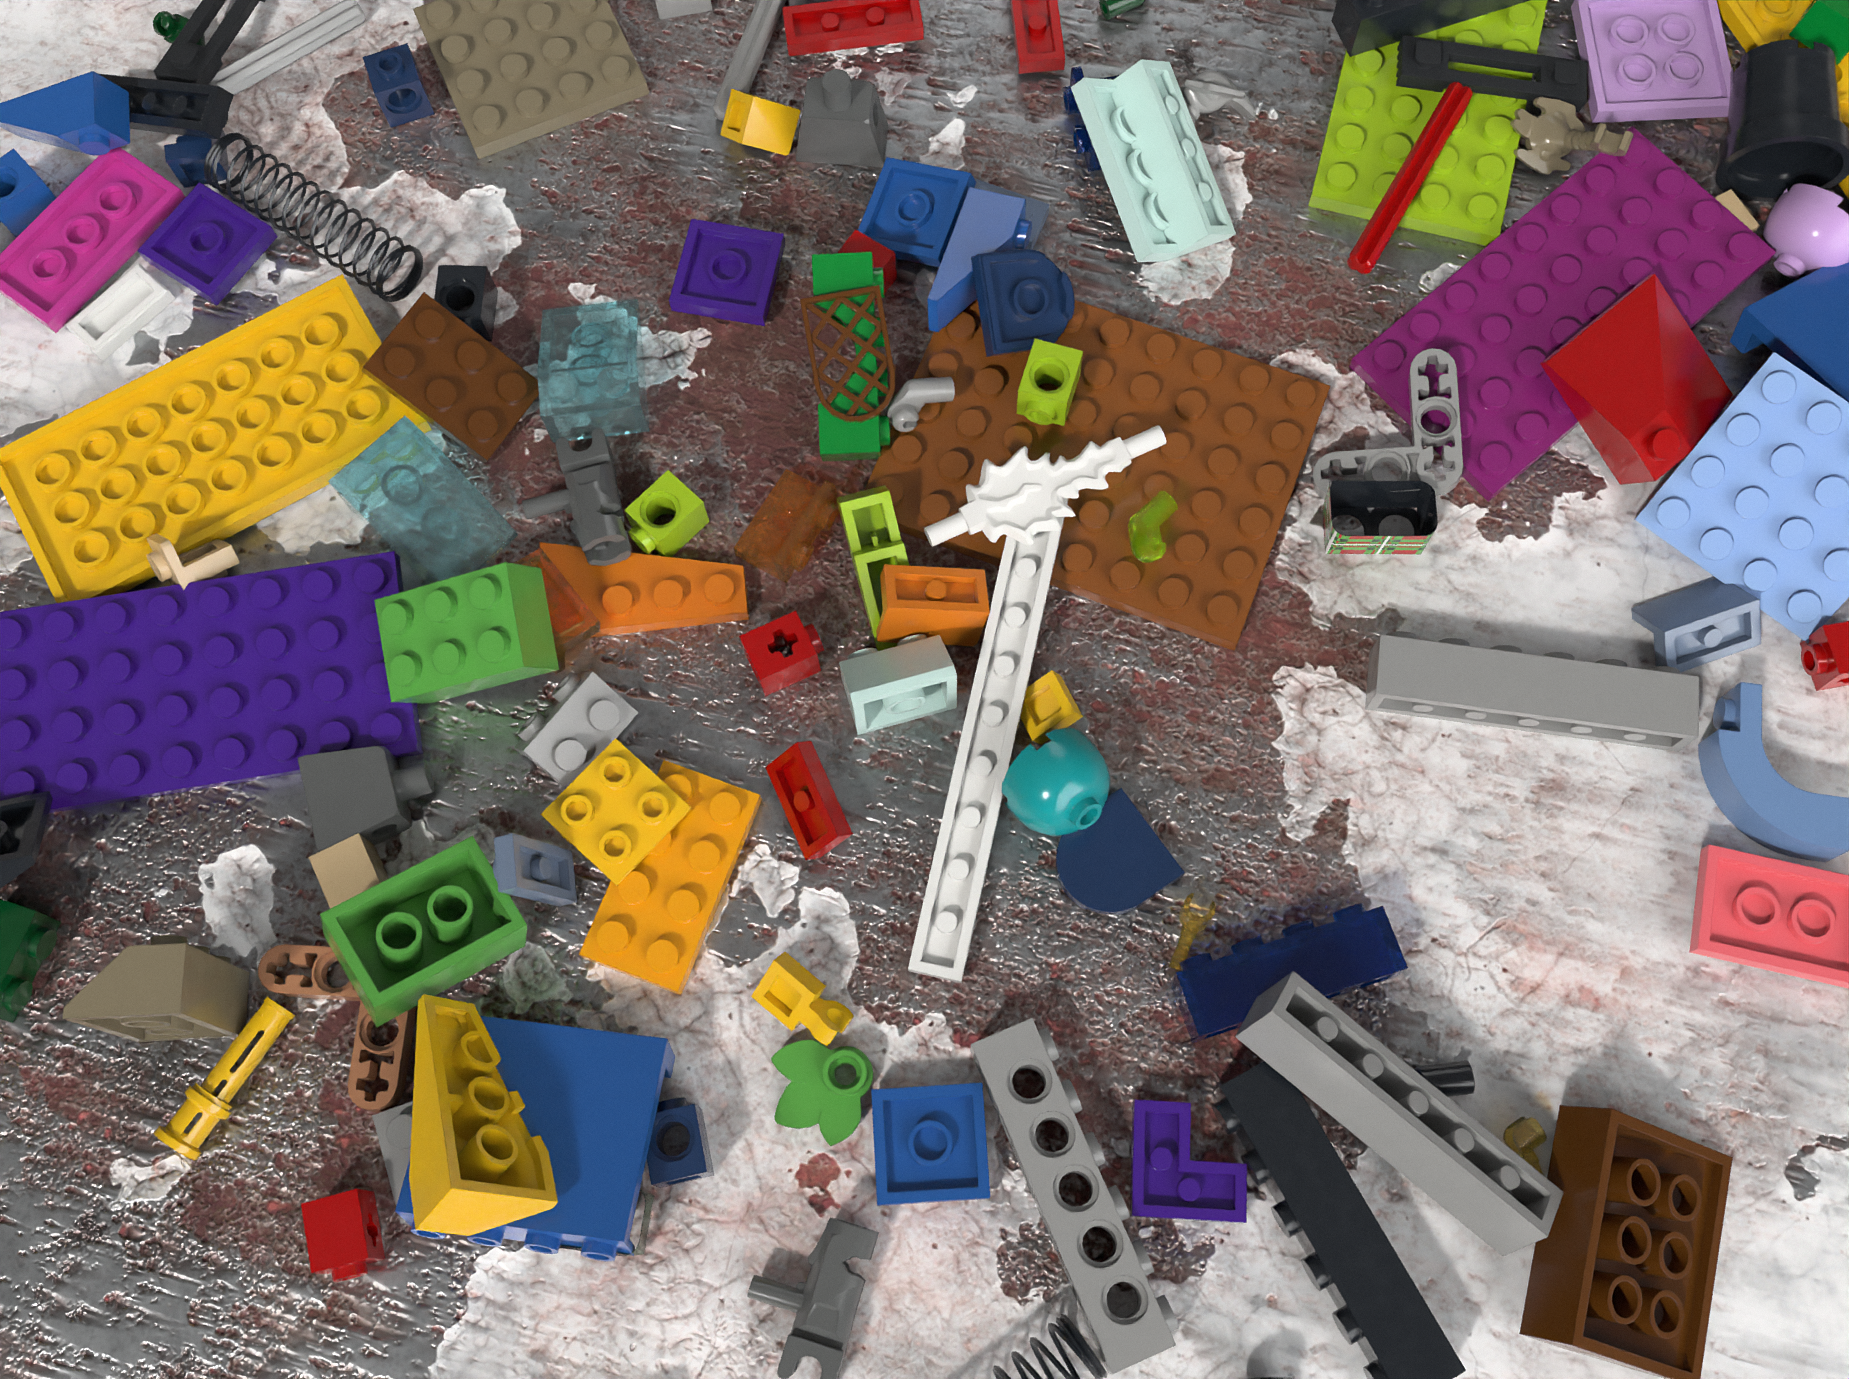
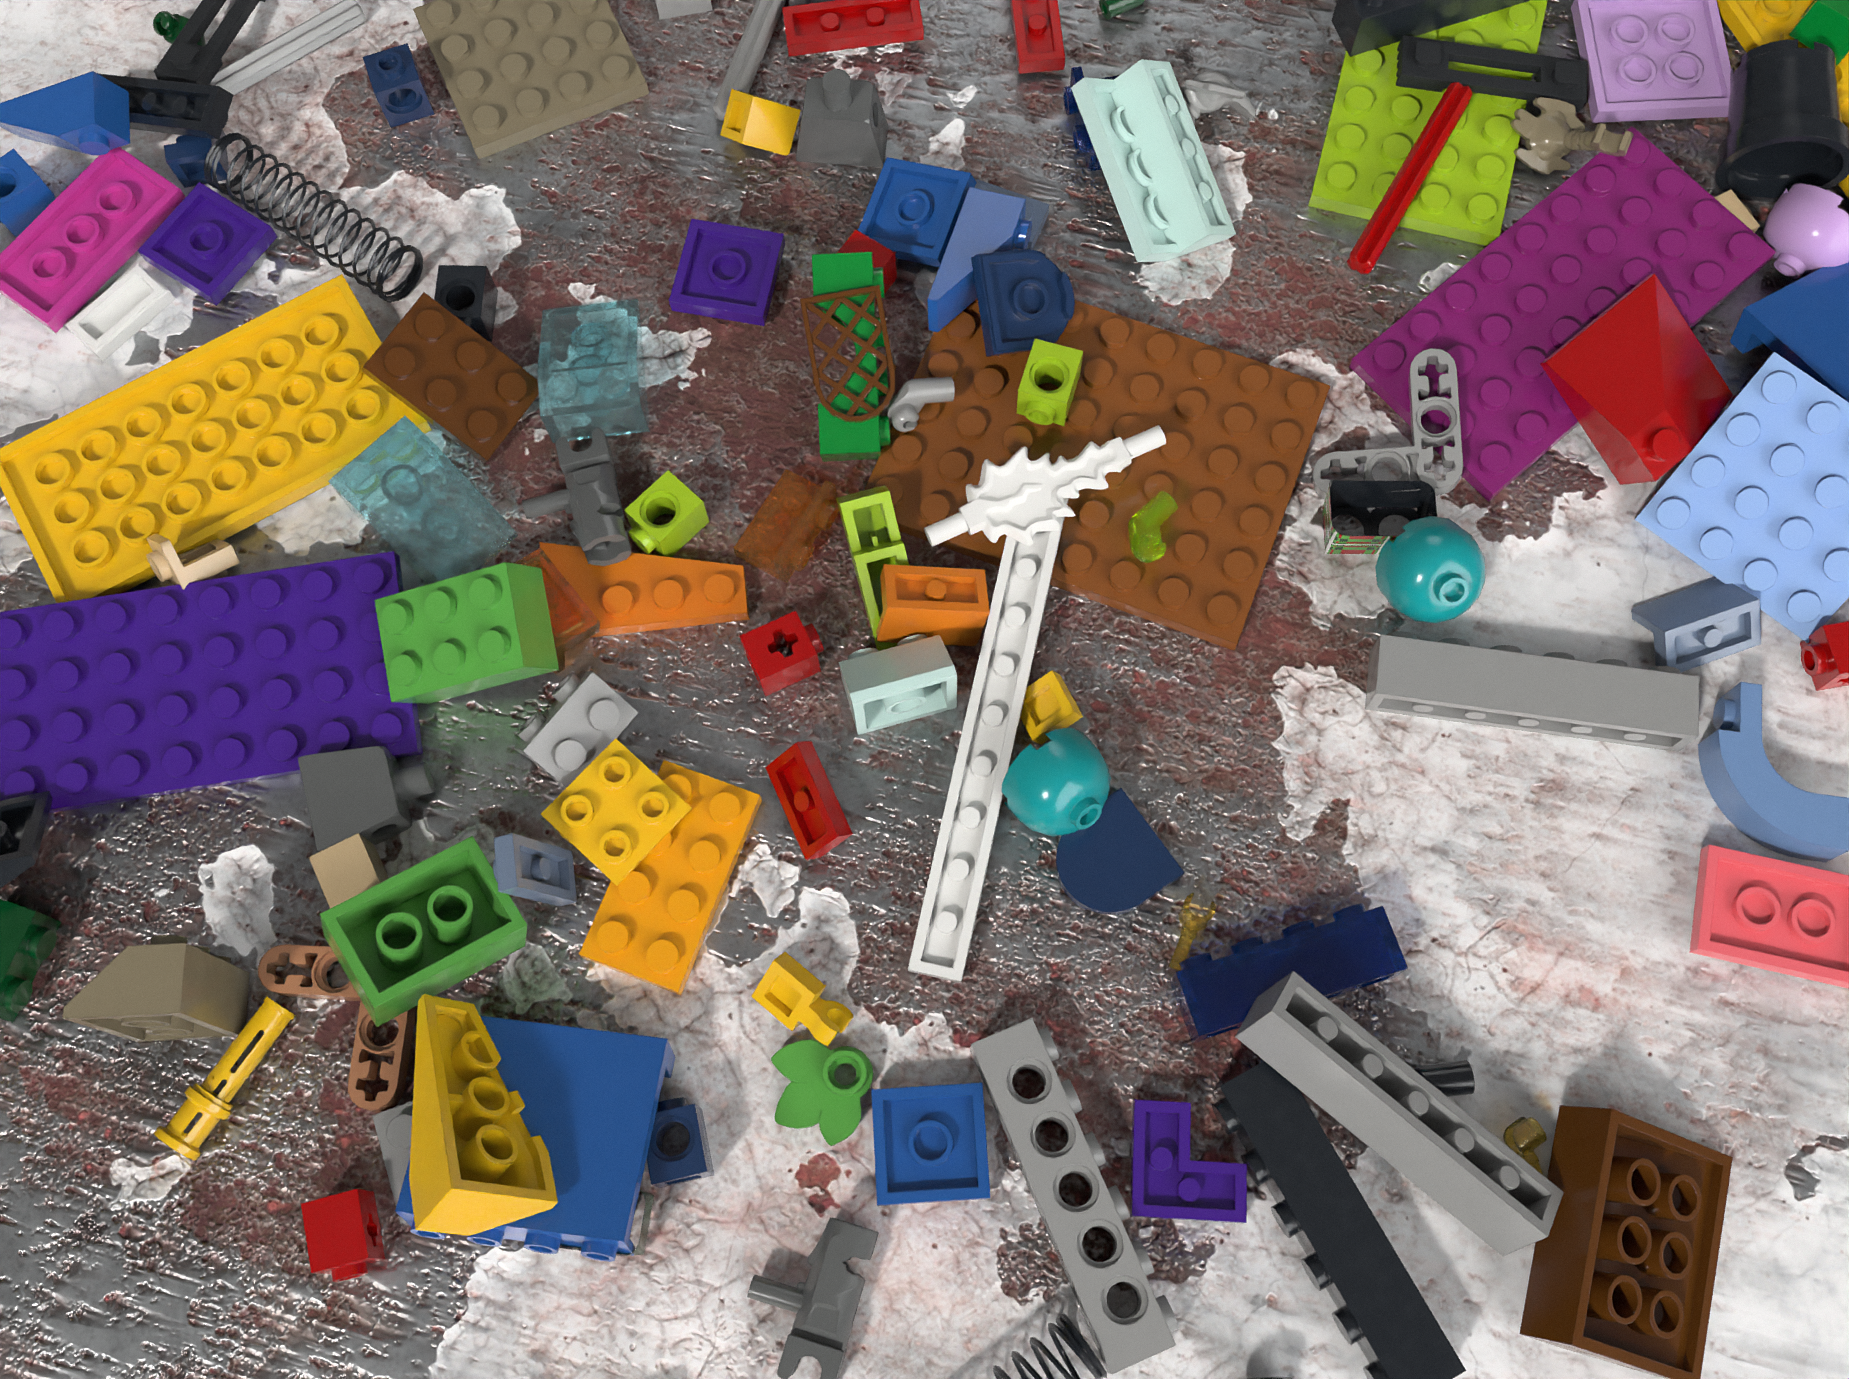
(1431, 570): none -> teal cylinder

